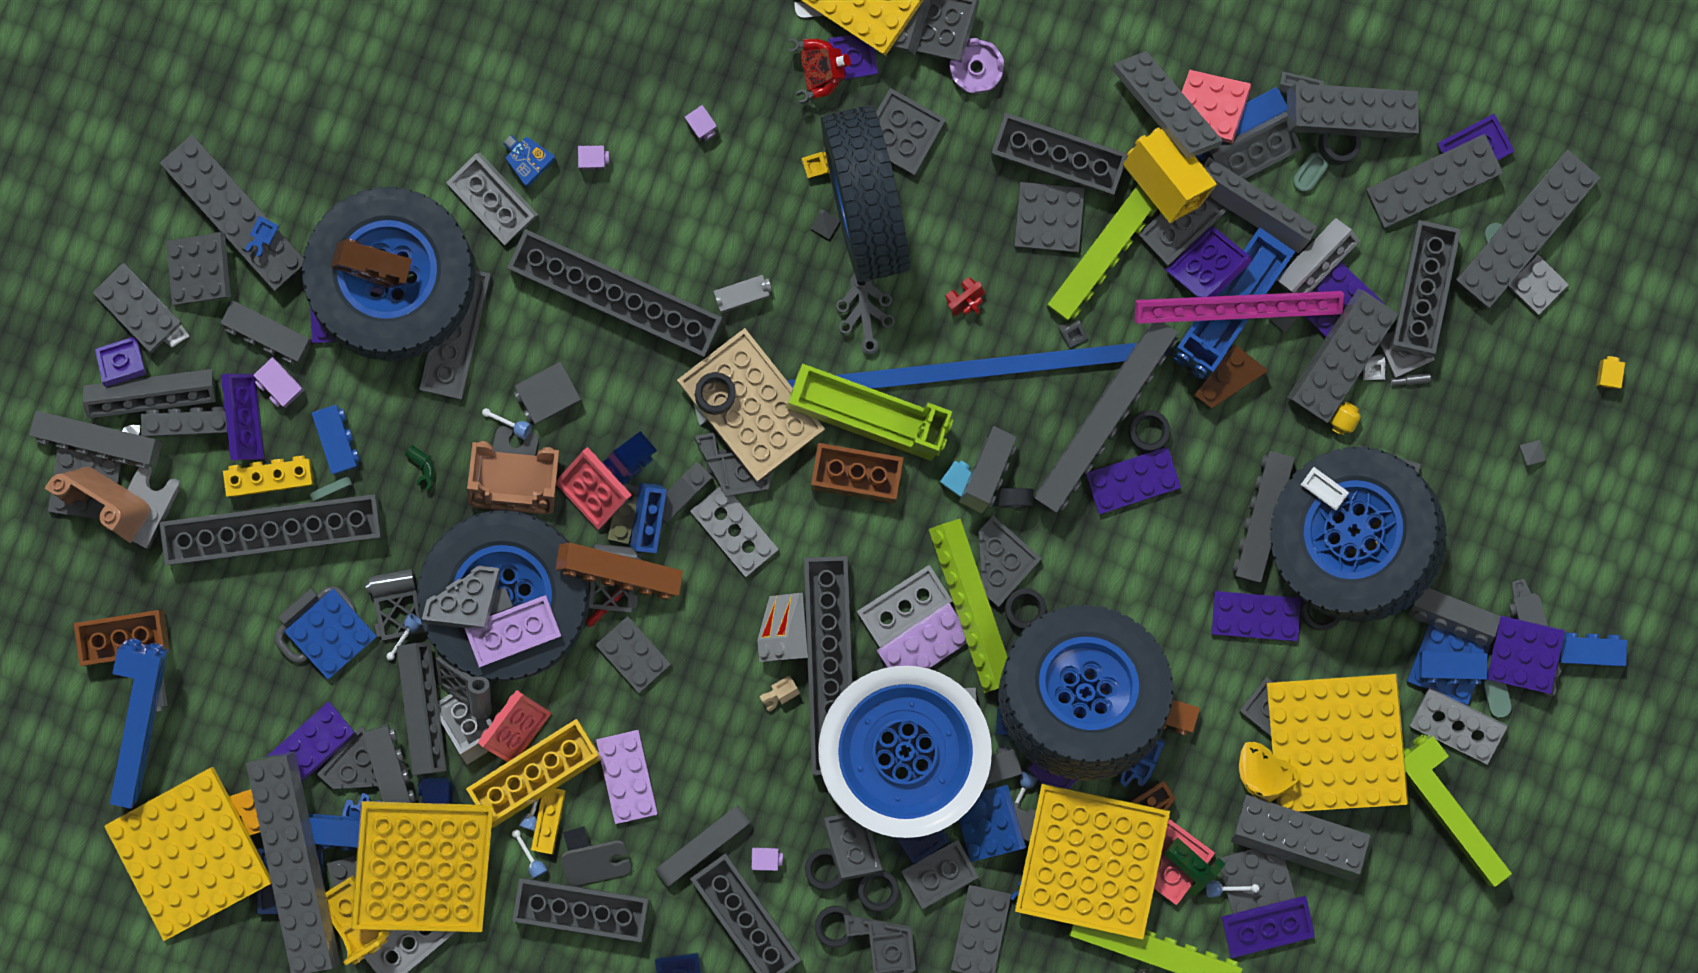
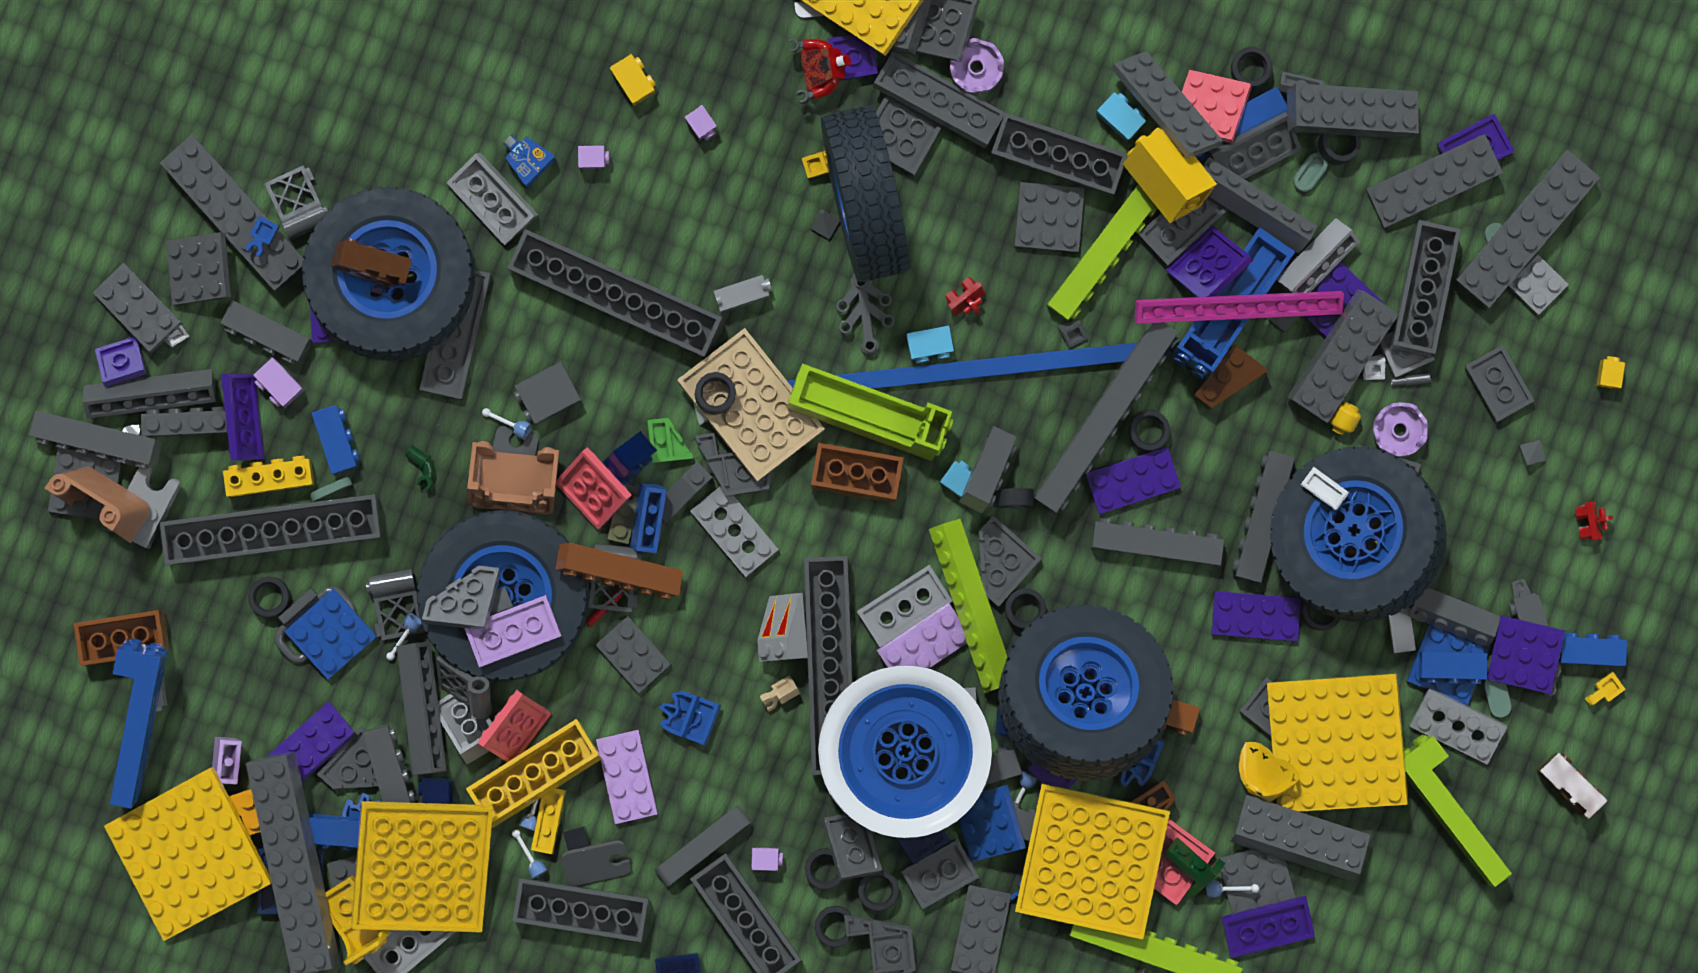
(227, 759): none -> lavender brick
(252, 597): none -> black tyre
(303, 219): none -> dark grey piece
(633, 80): none -> yellow brick
(666, 441): none -> bright green wing
(690, 717): none -> blue plate
(929, 344): none -> medium azure brick
(938, 99): none -> dark grey plate
(1121, 116): none -> medium azure brick
(1157, 543): none -> dark grey brick
(1261, 54): none -> black tyre
(1401, 632): none -> white tile
(1414, 424): none -> lavender plate
(1499, 383): none -> dark grey plate
(1572, 785): none -> wedge
(1590, 511): none -> red hips
(1607, 688): none -> yellow plate

